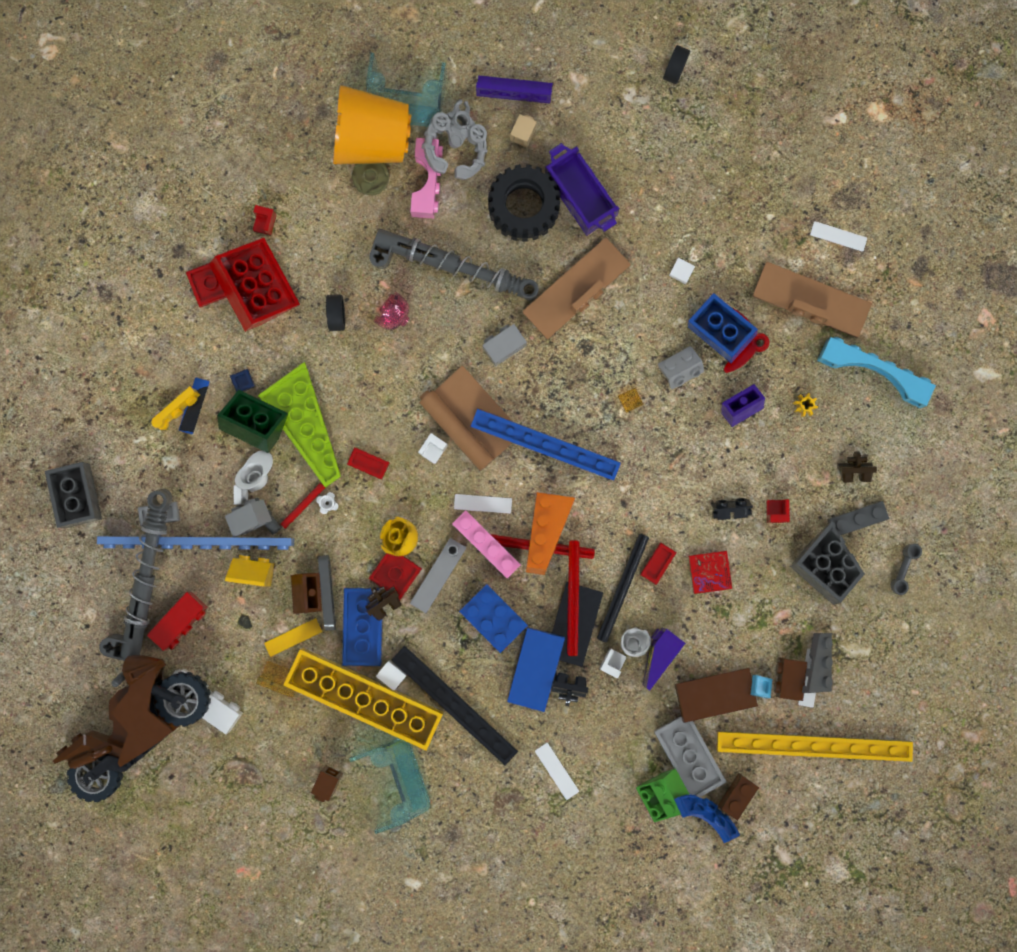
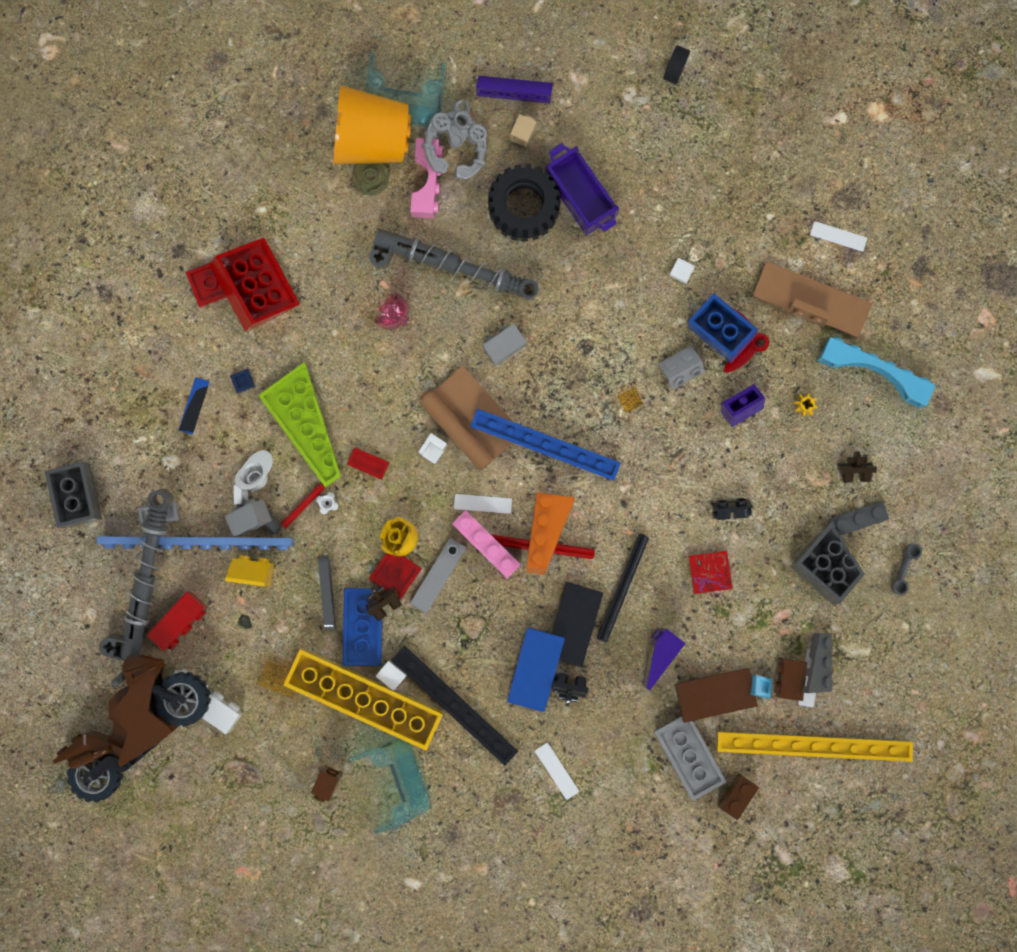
(175, 408): yellow plate -> none
(252, 421): dark green slope -> none
(264, 220): red panel -> none
(293, 637): yellow sticker -> none
(306, 593): reddish brown brick -> none
(335, 312): black tyre -> none
(493, 618): blue brick -> none
(573, 598): red axle -> none
(576, 288): medium nougat bracket -> none
(612, 663): white panel -> none
(635, 642): white hair -> none
(658, 563): red tile -> none
(659, 794): bright green slope -> none
(707, 810): blue tile -> none
(778, 511): red panel -> none

